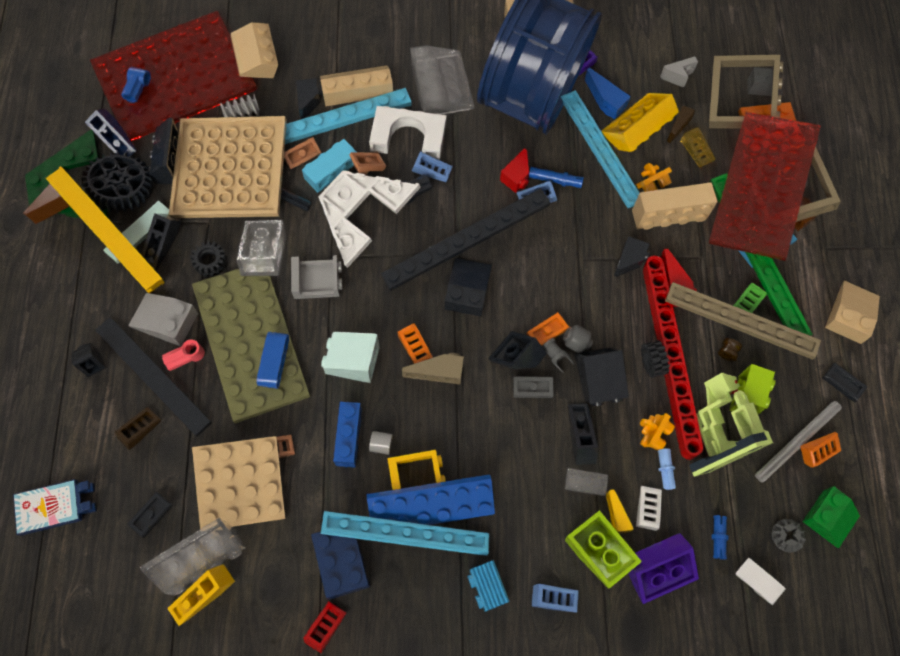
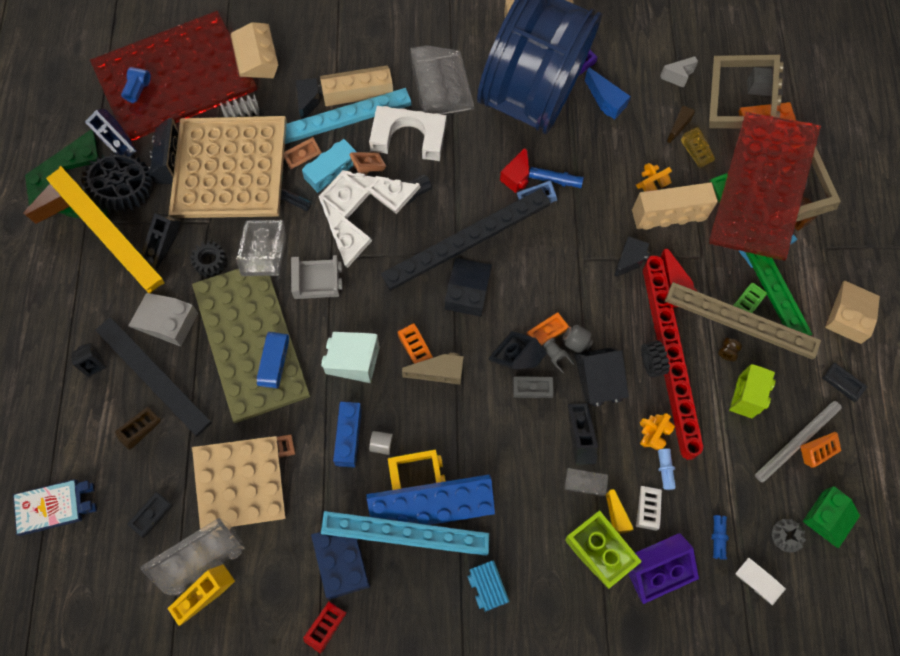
(139, 229): light aqua tile -> none
(182, 356): coral piece -> none
(428, 160): medium blue slope -> none
(538, 594): medium blue slope -> none
(601, 148): medium azure tile -> none
(641, 121): yellow slope -> none
(710, 419): yellowish green container -> none

